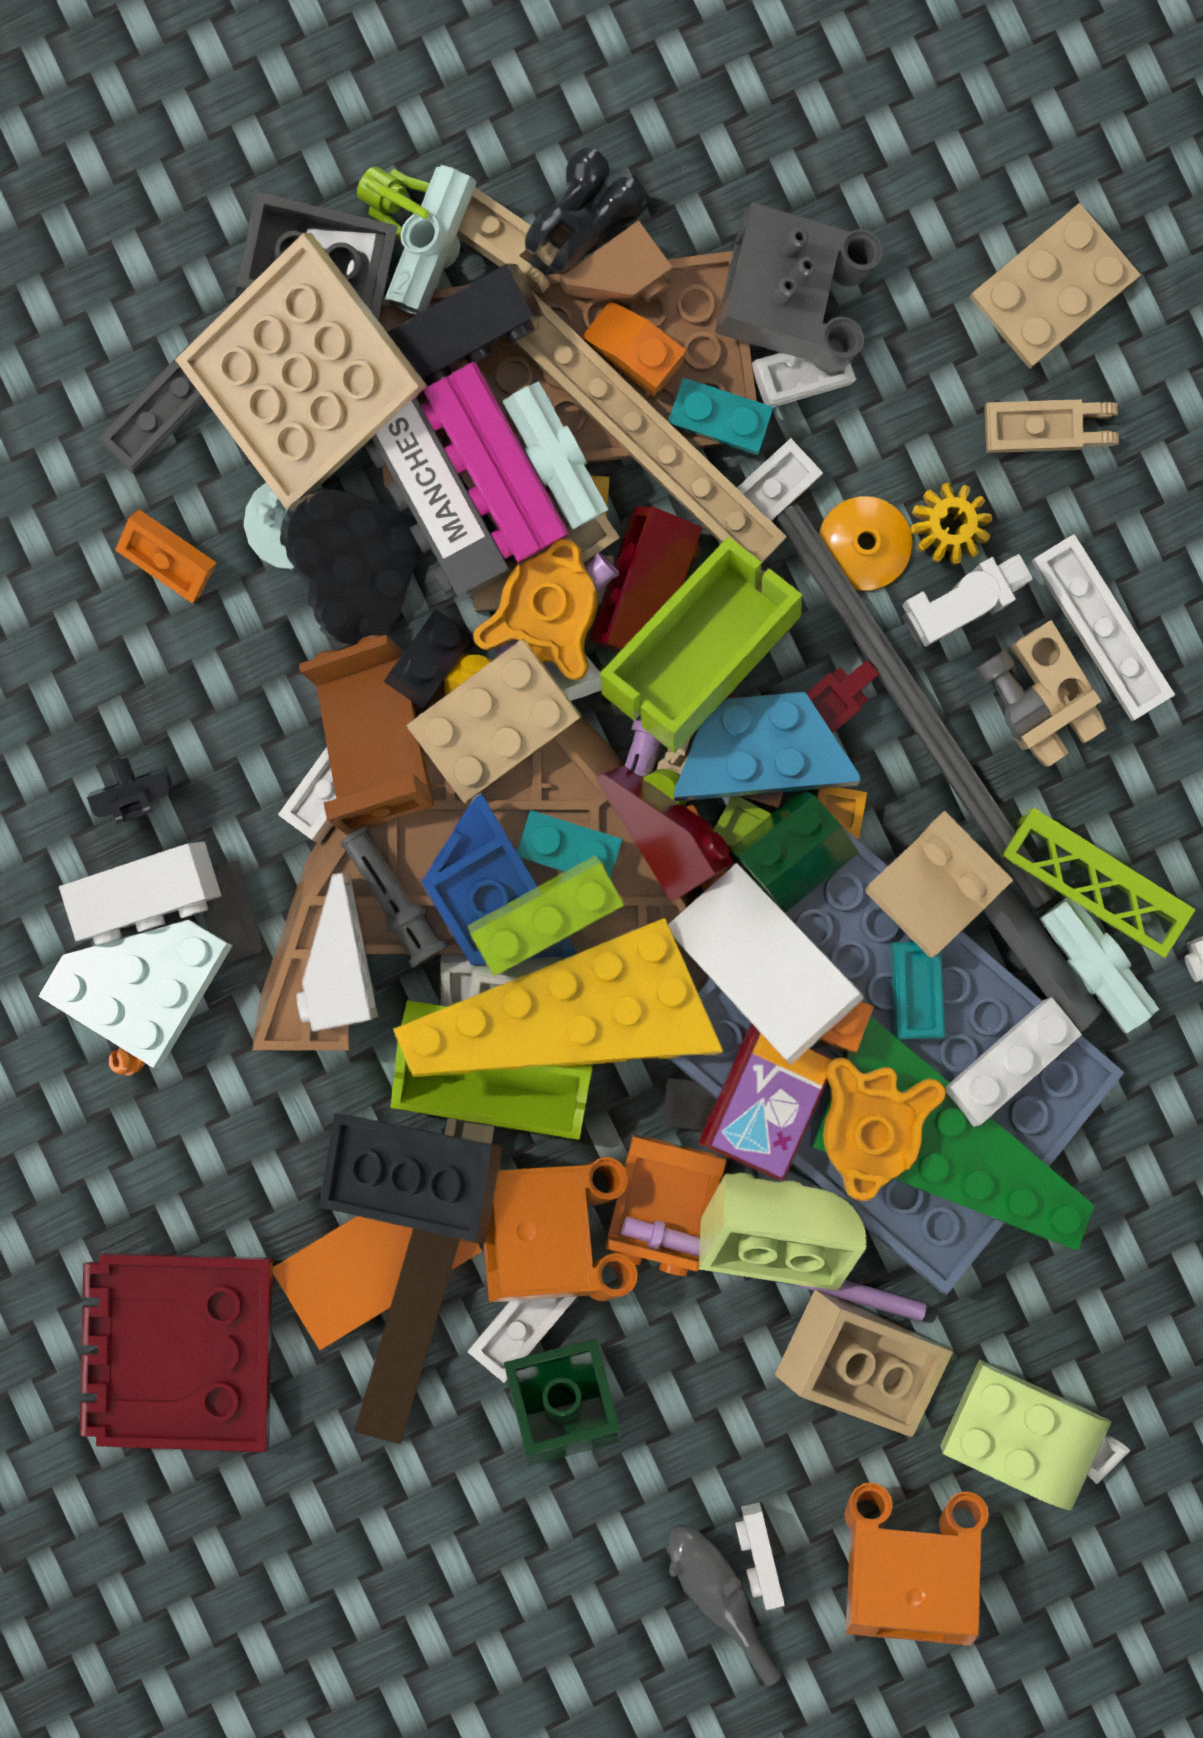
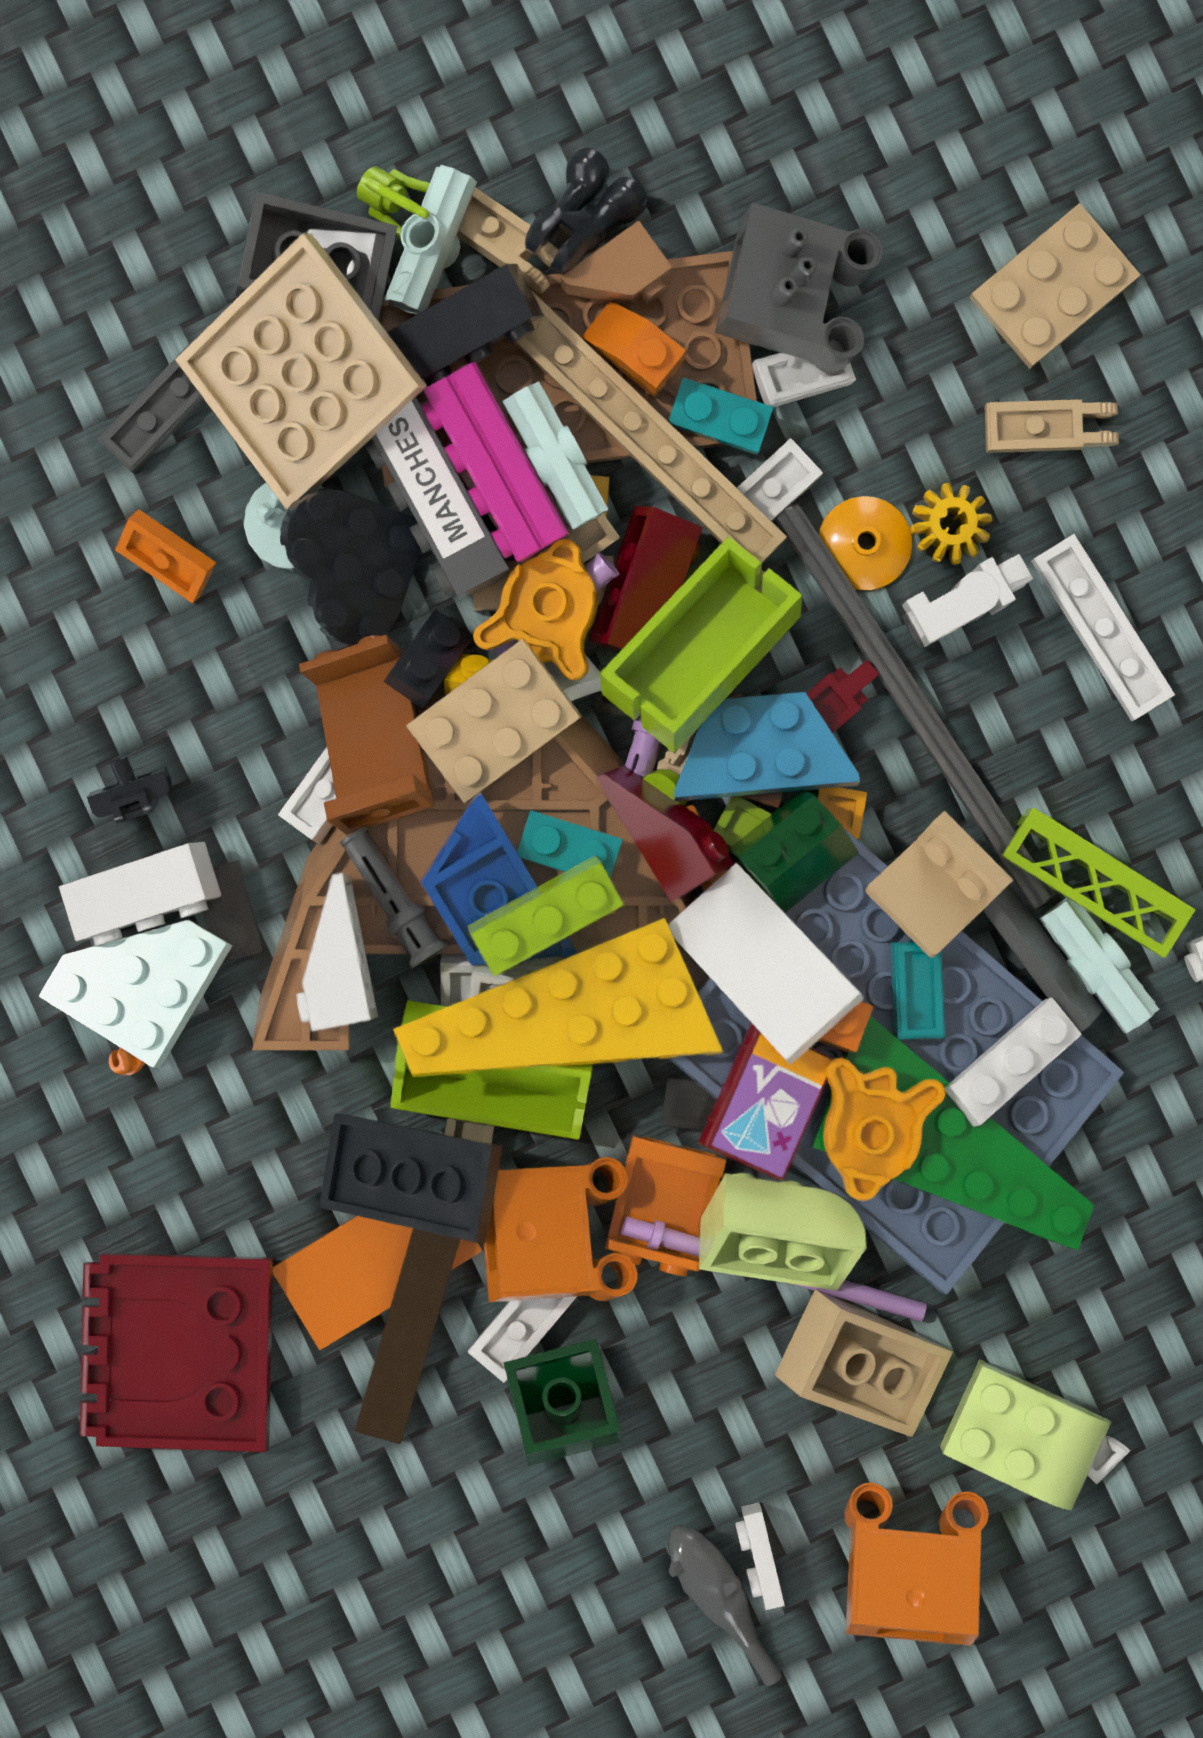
(1056, 699): tan hips -> none

